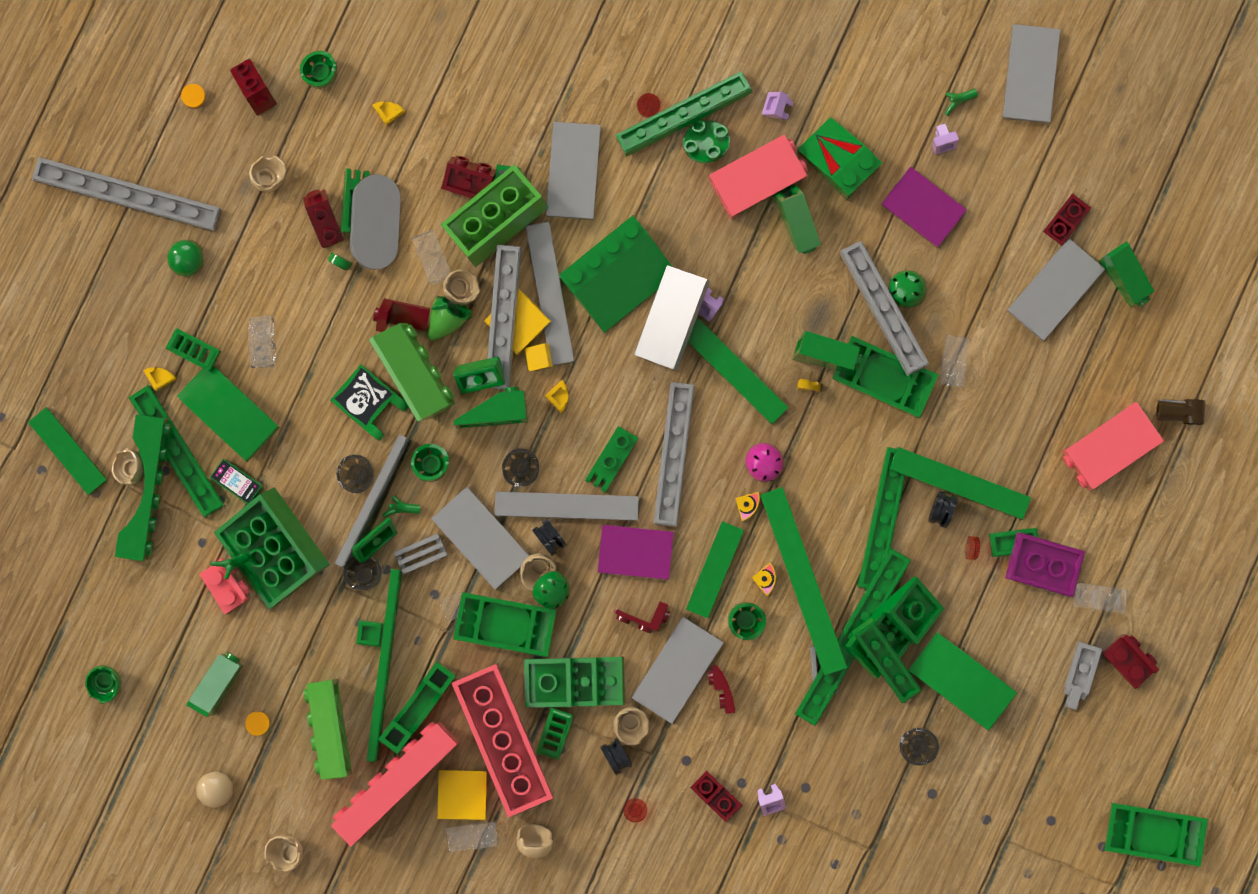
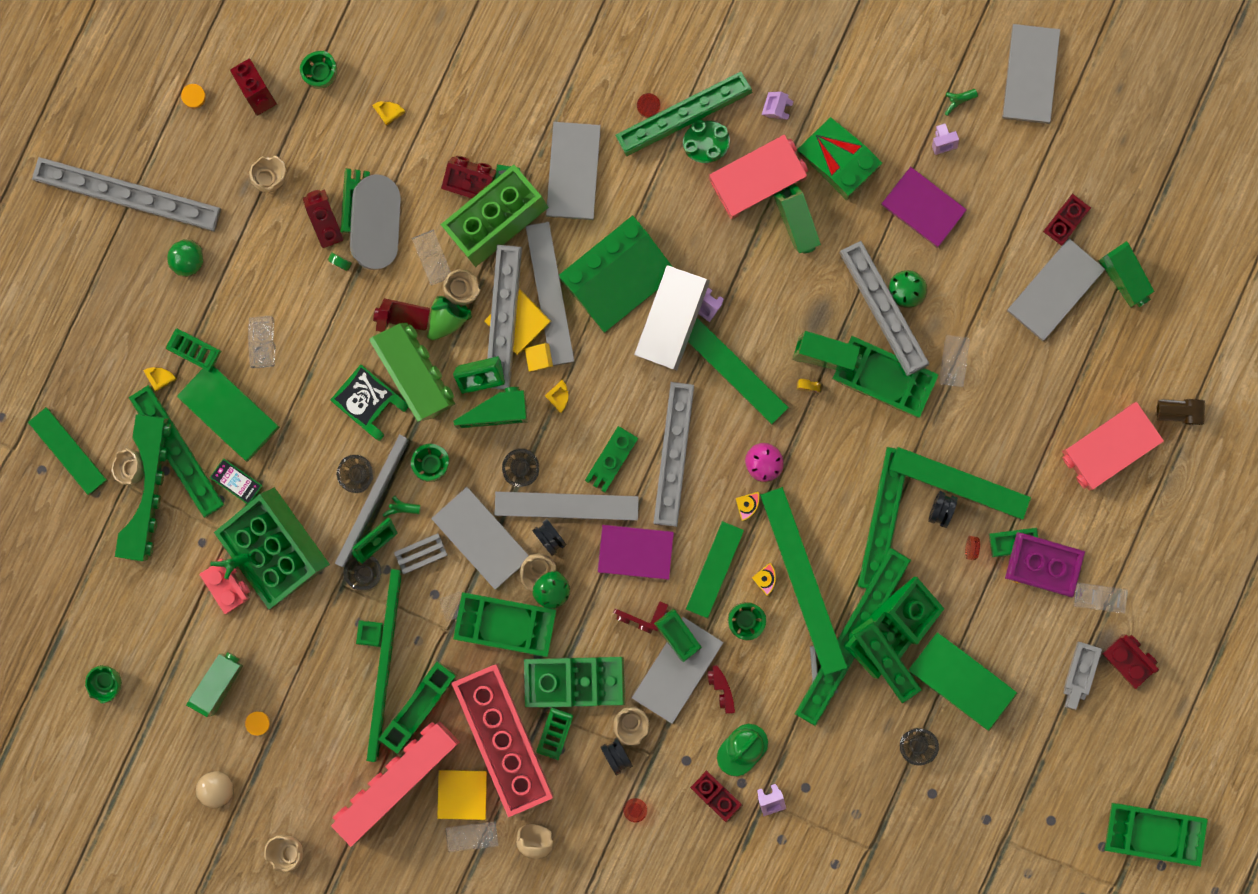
(328, 728): bright green slope -> none
(678, 635): none -> green tile
(742, 750): none -> green piece

